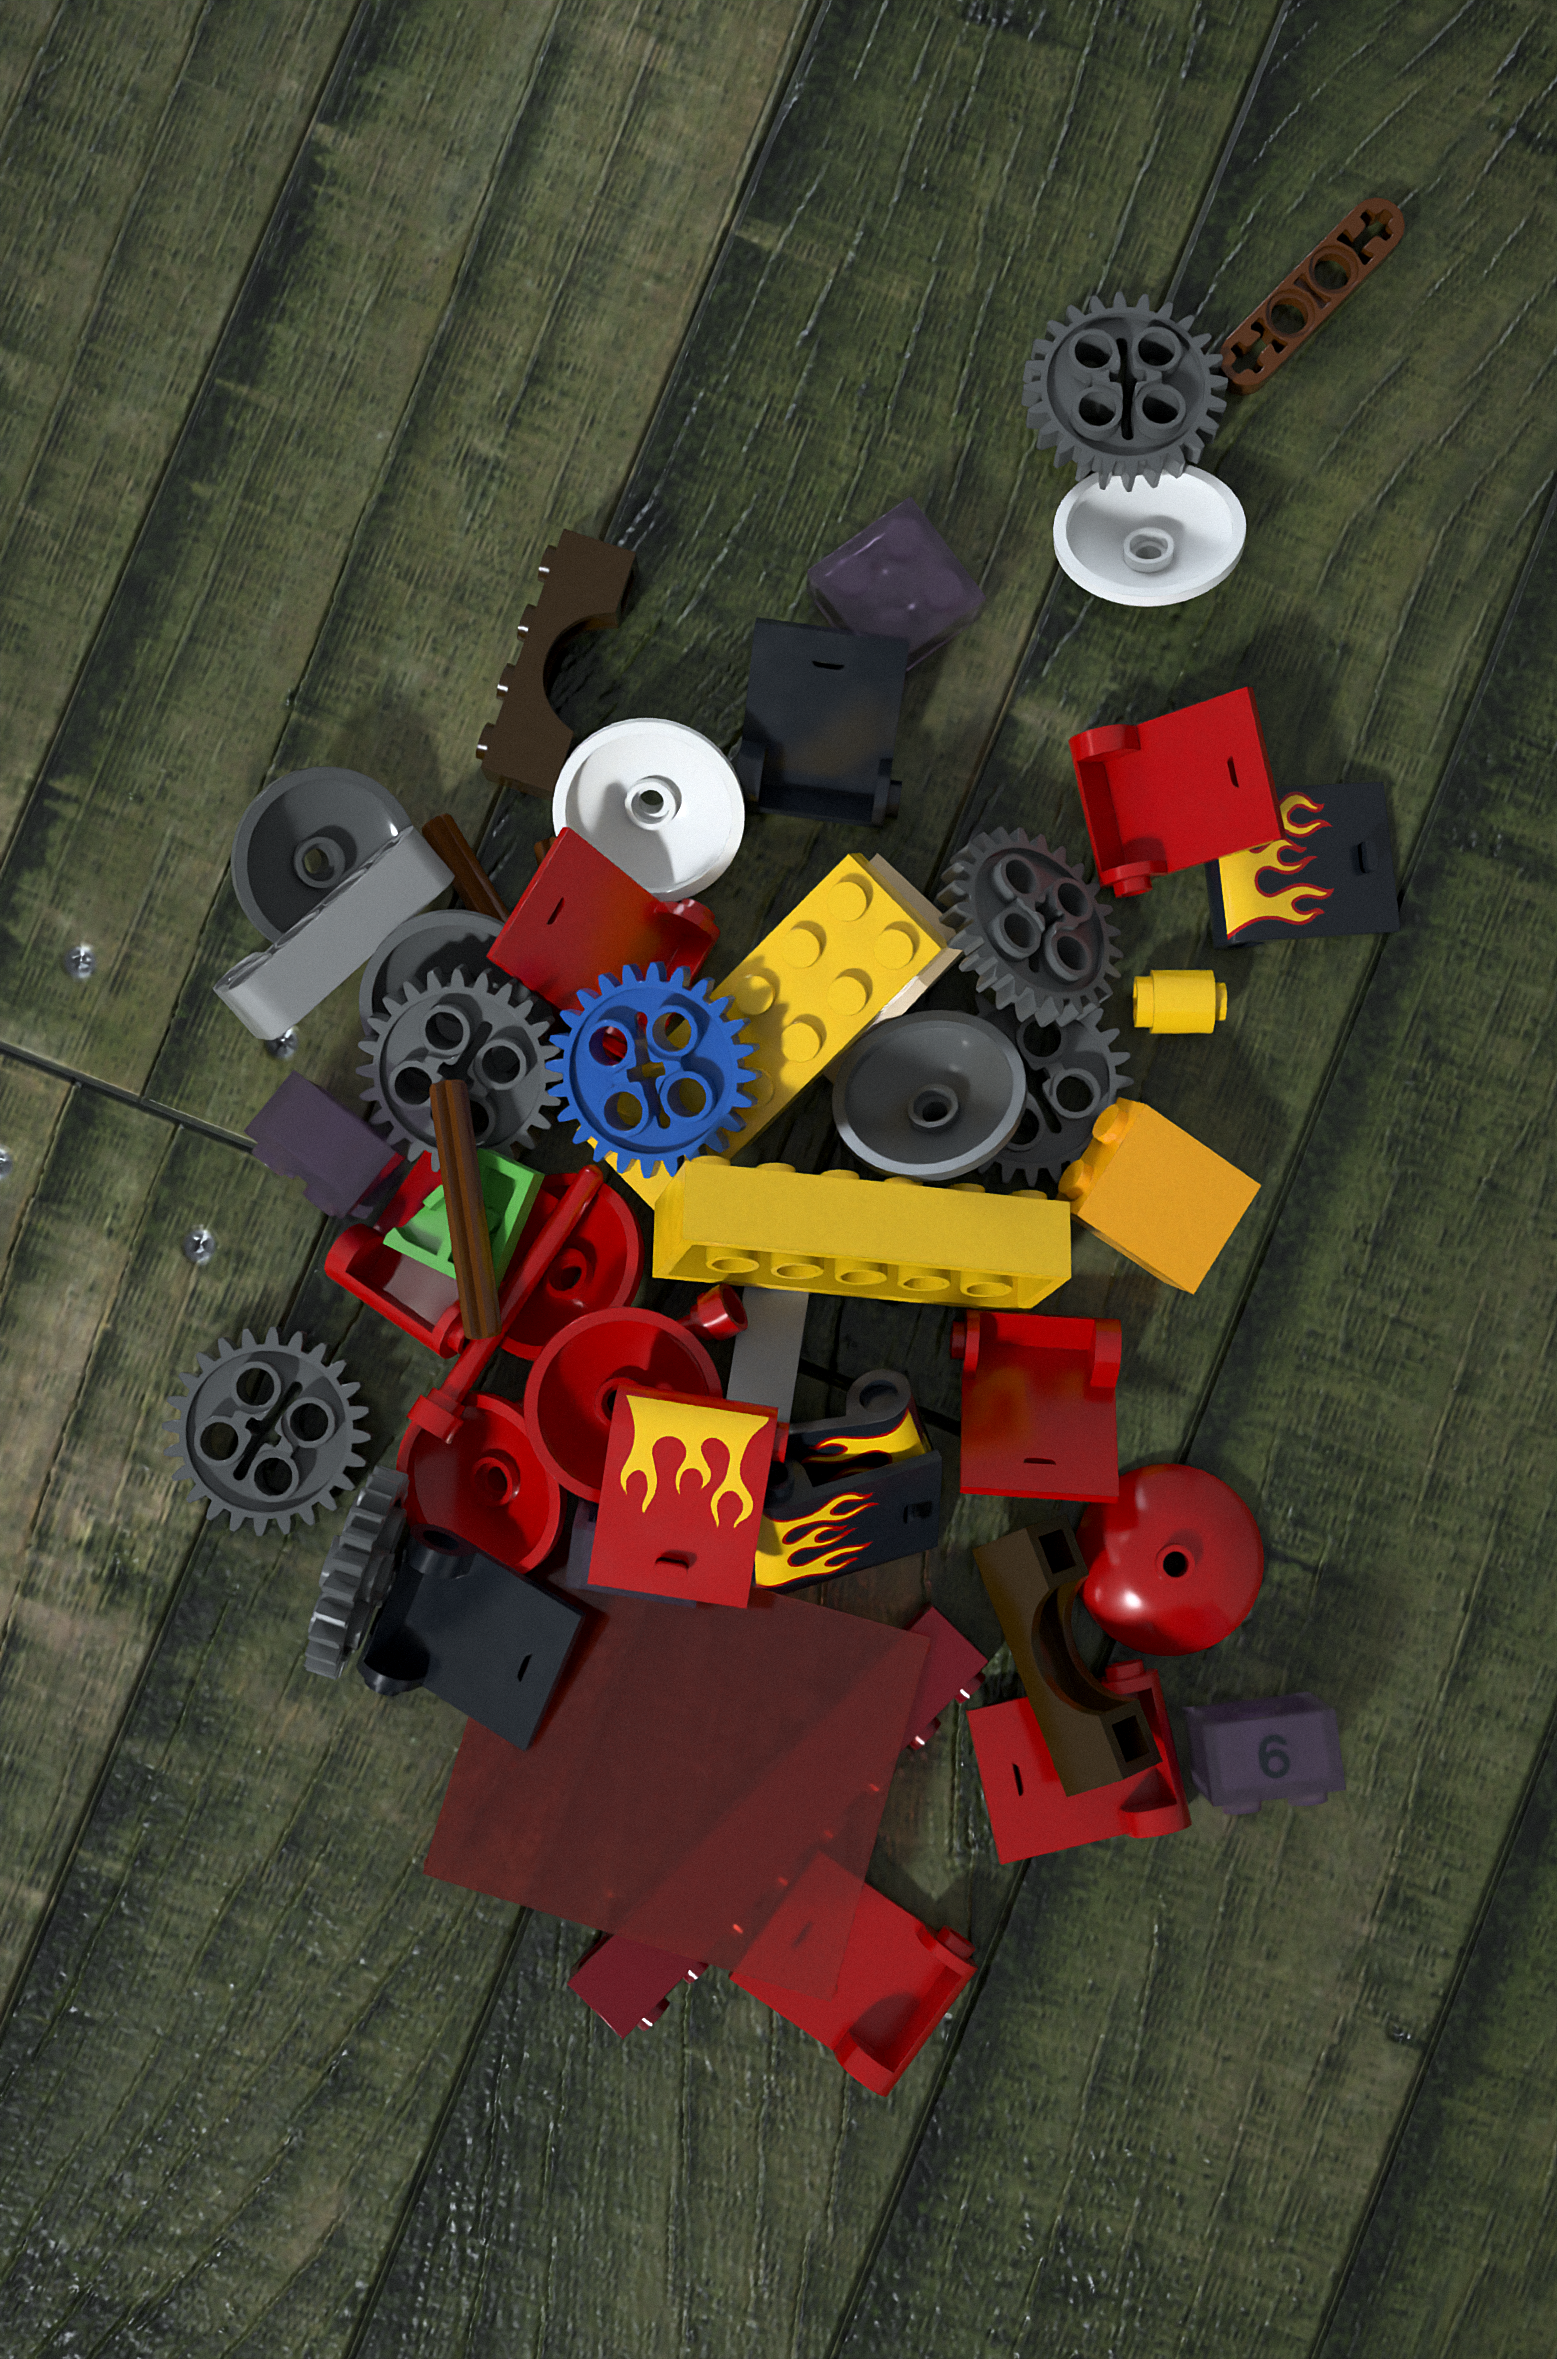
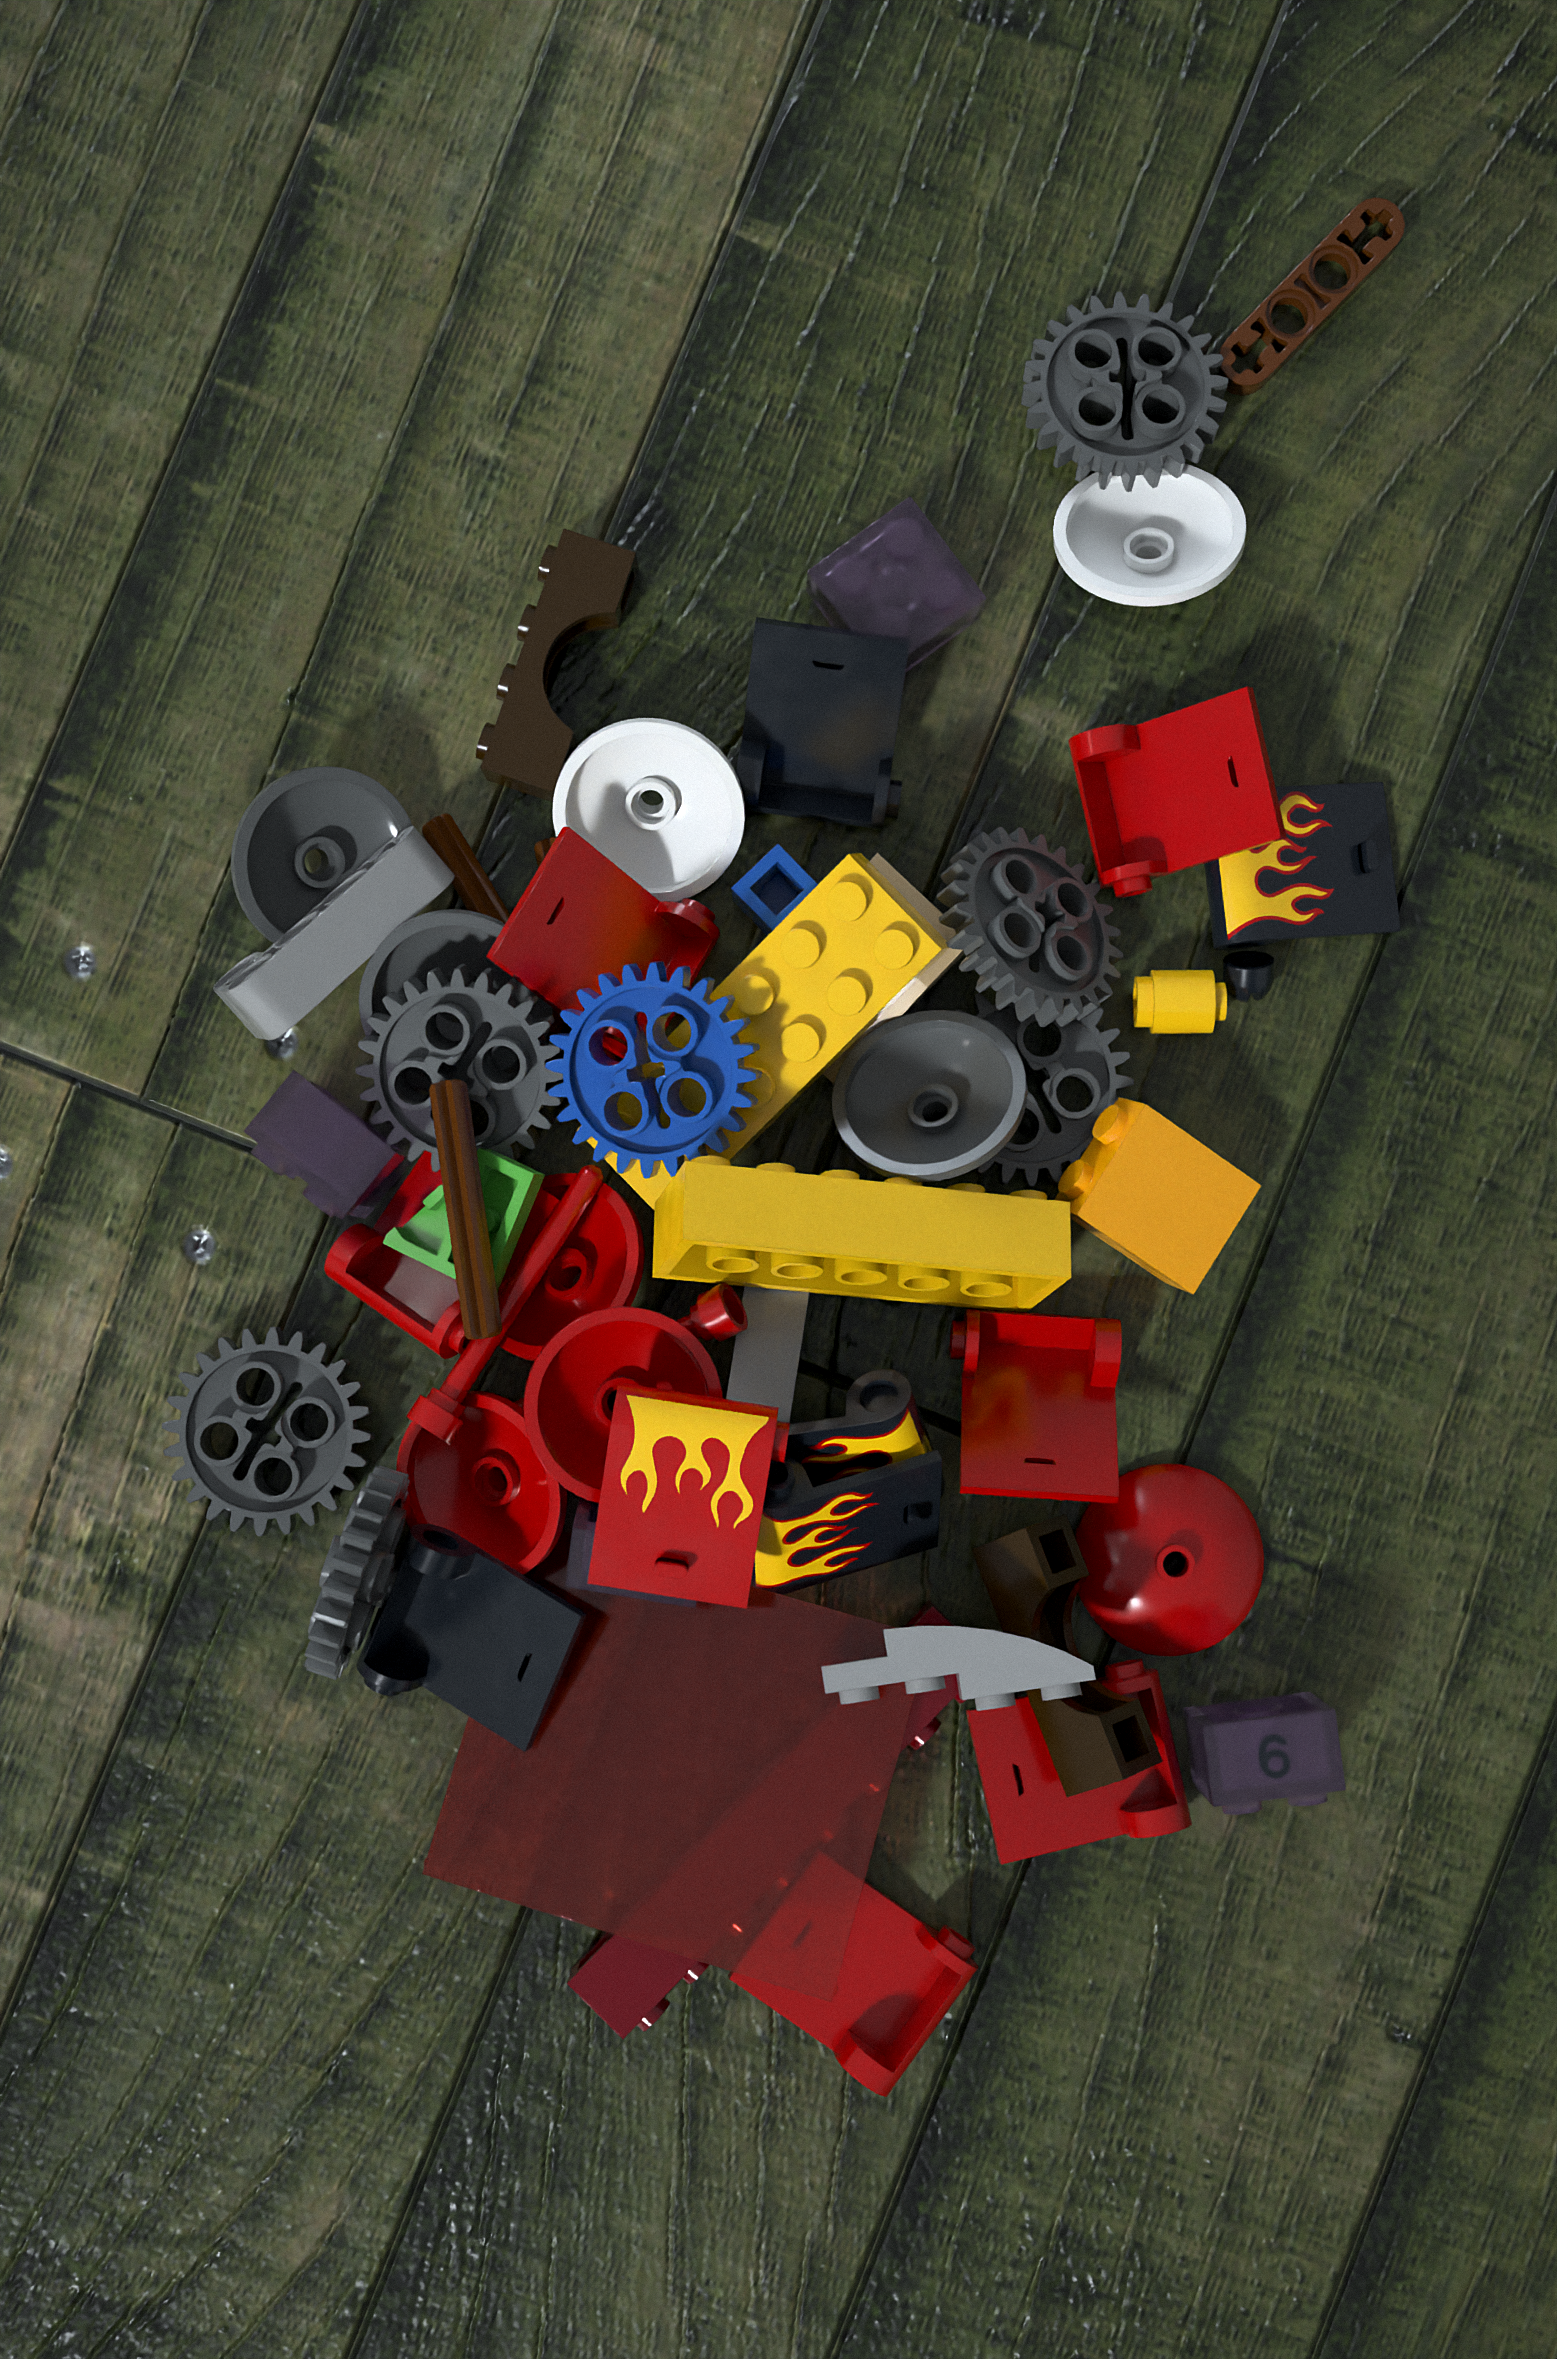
(772, 889): none -> blue brick
(985, 1663): none -> light grey slope
(1248, 973): none -> black hinge

